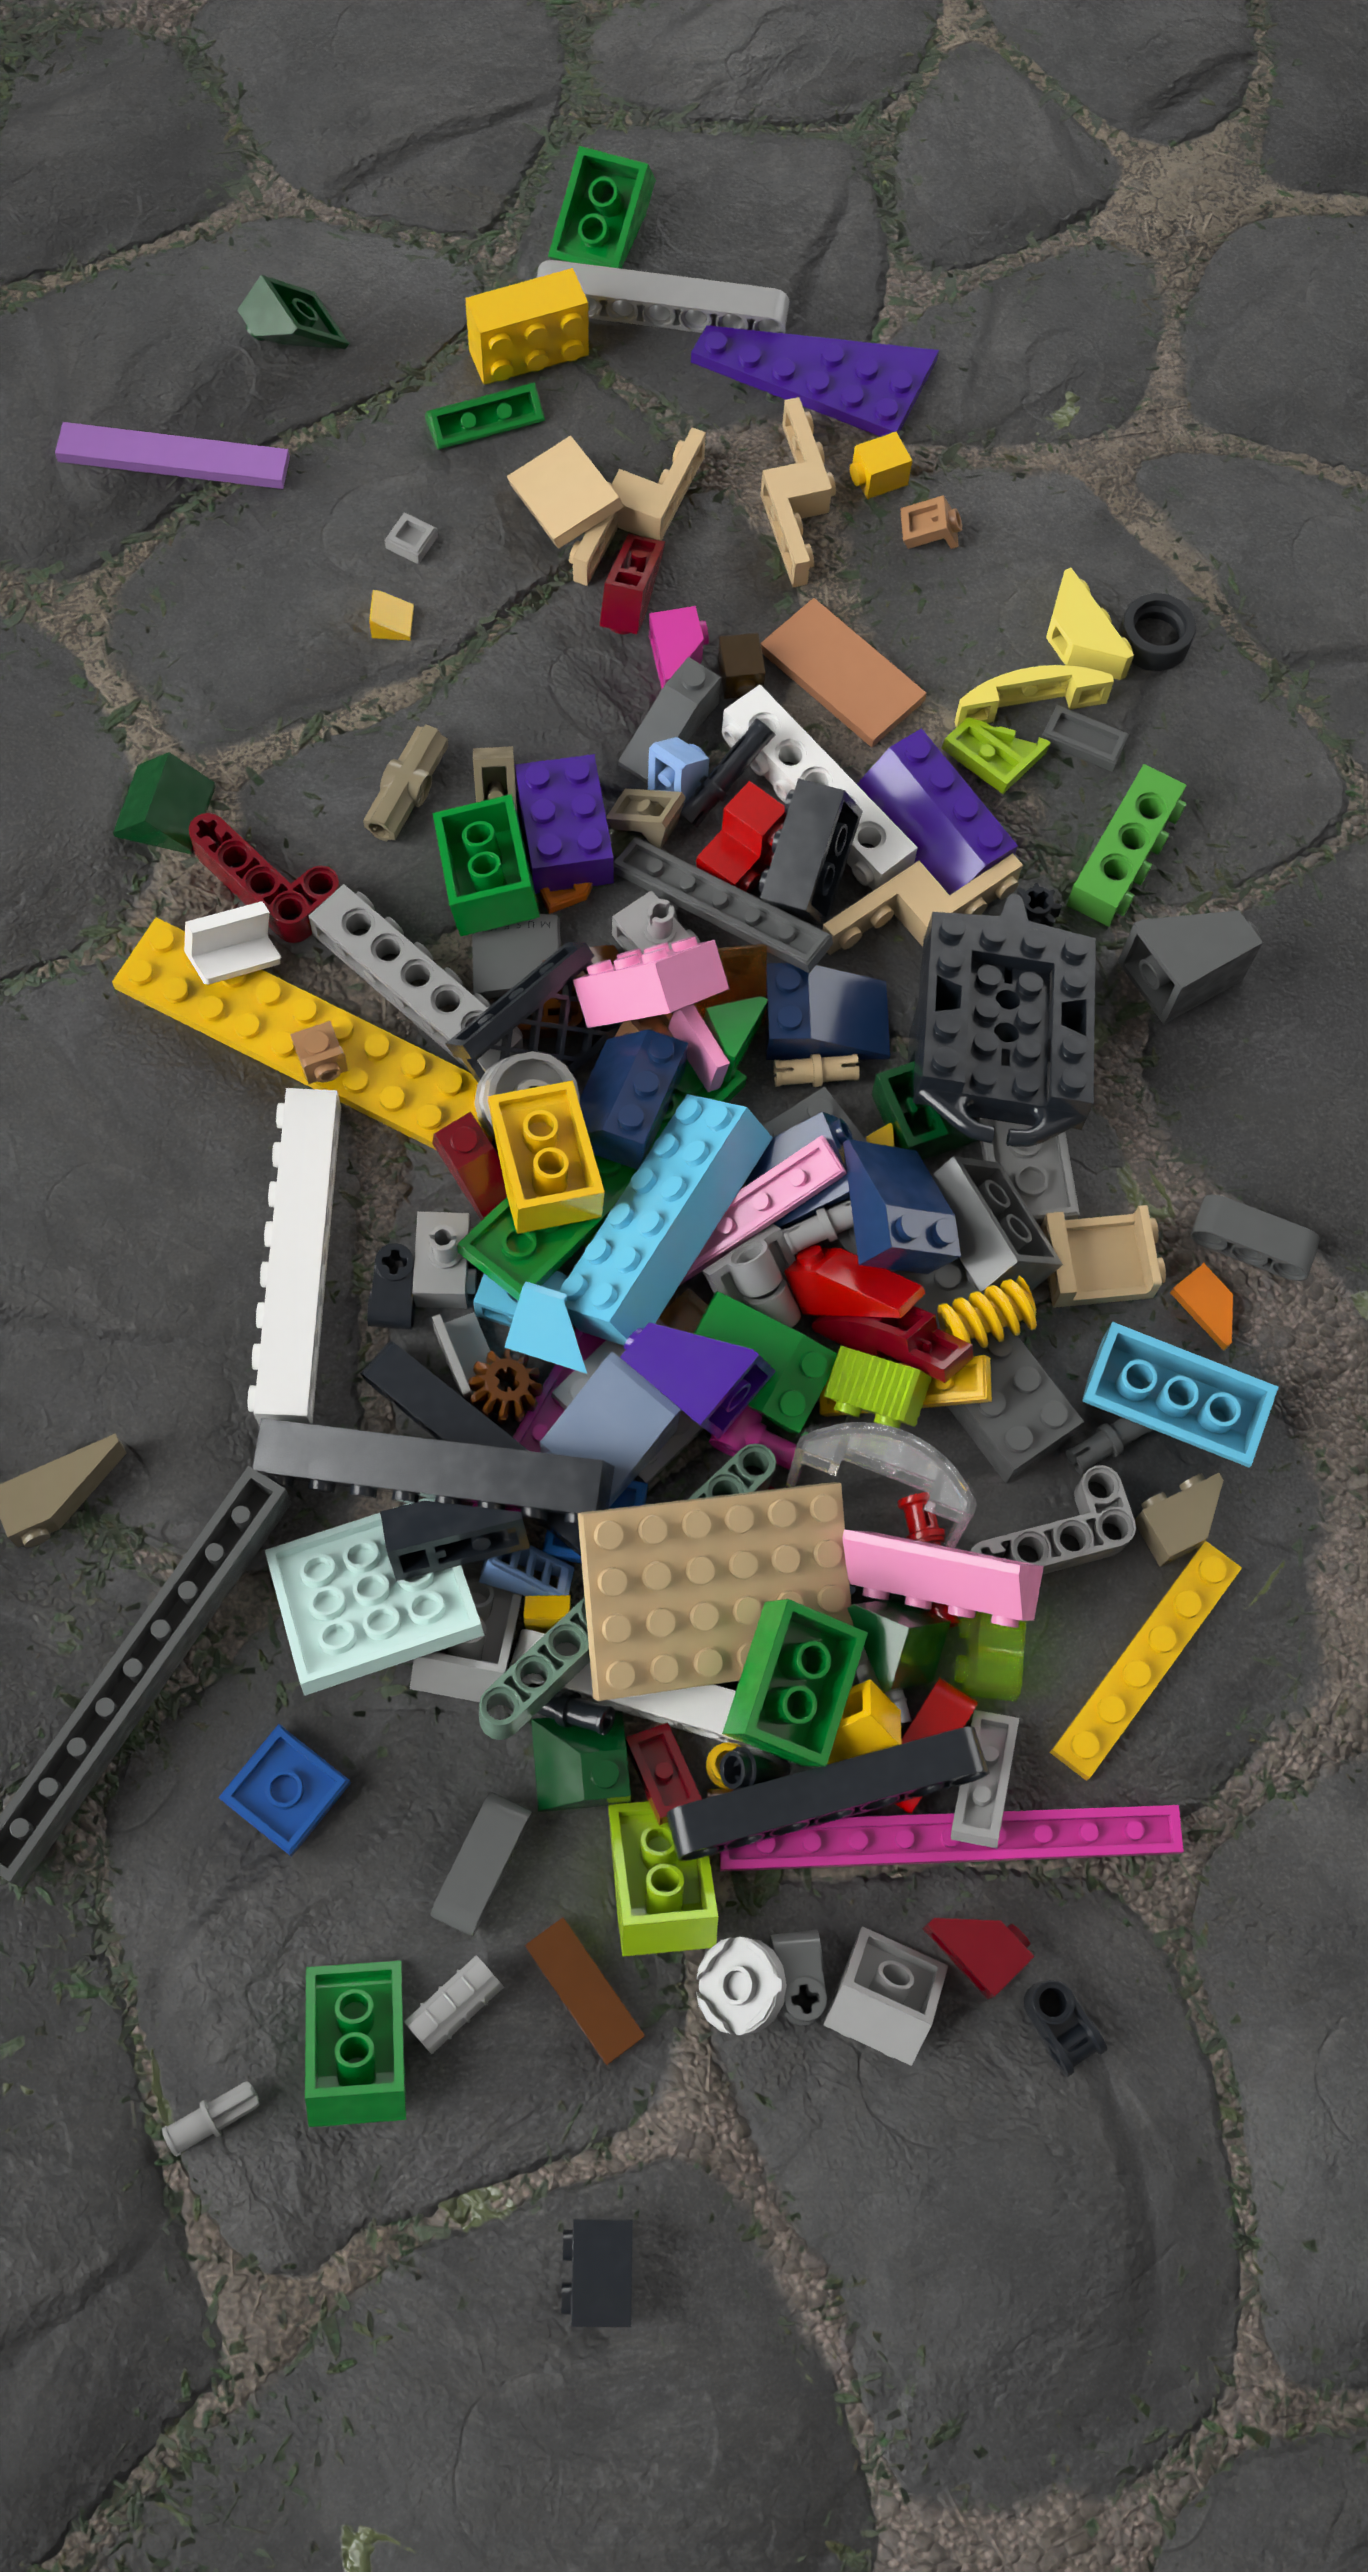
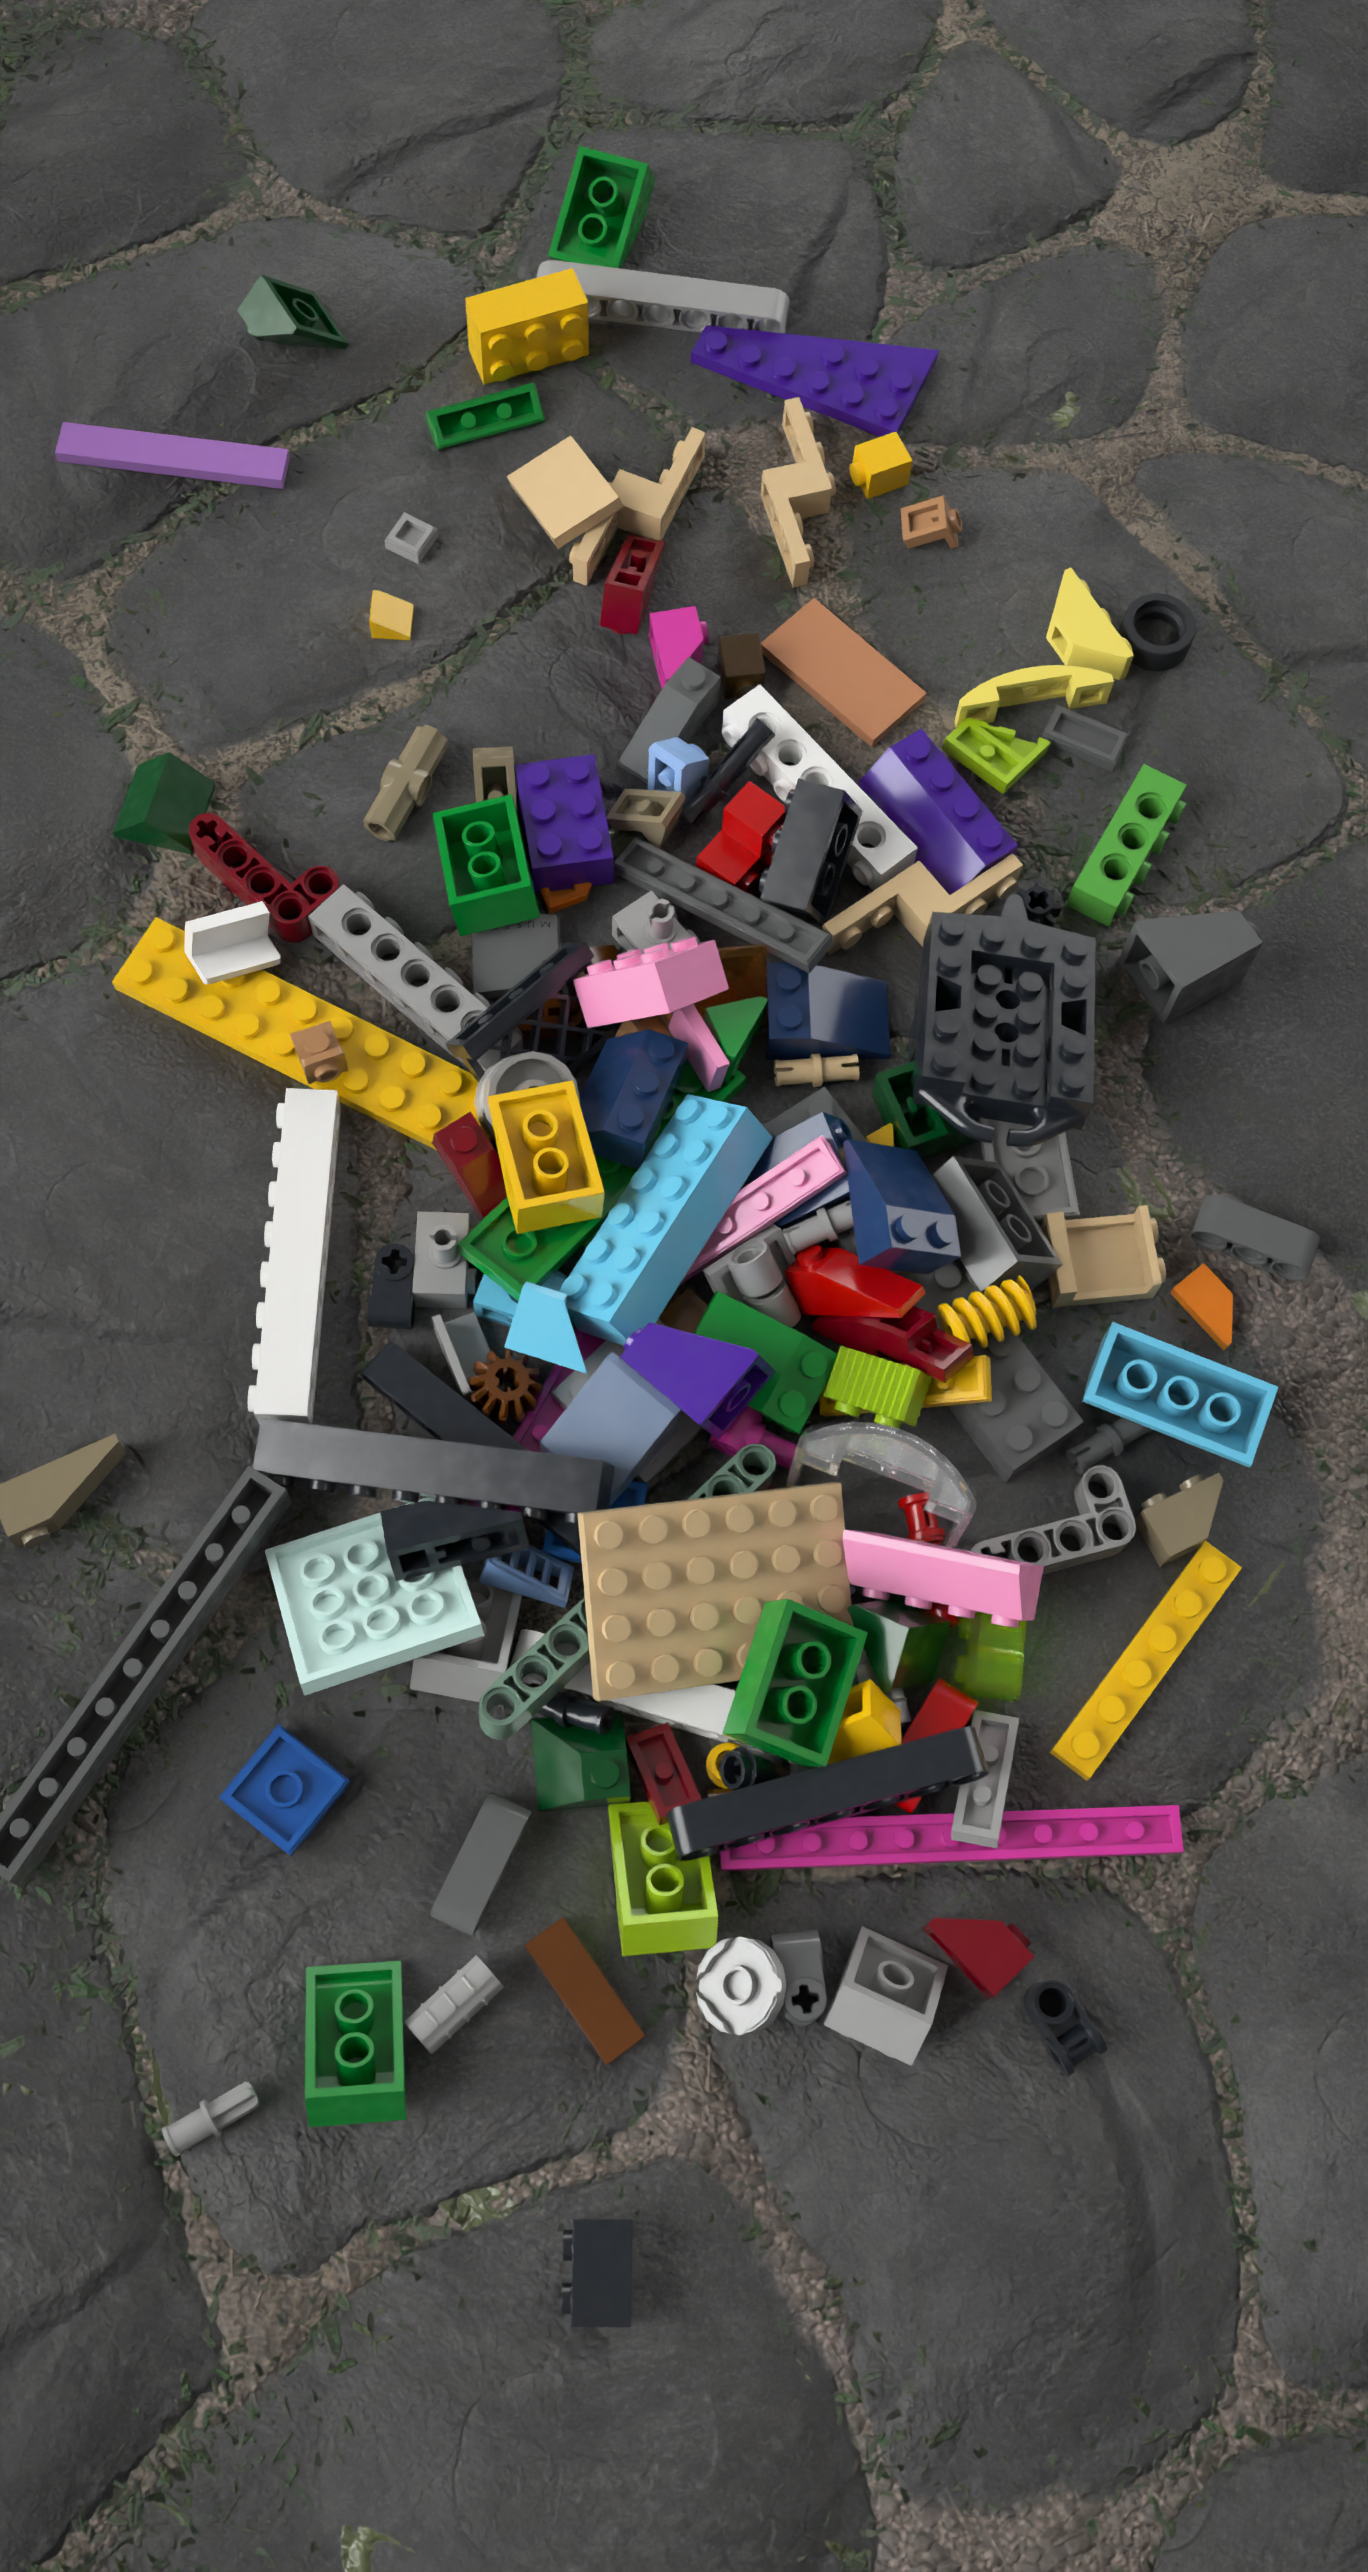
(545, 1611): yellow slope -> none

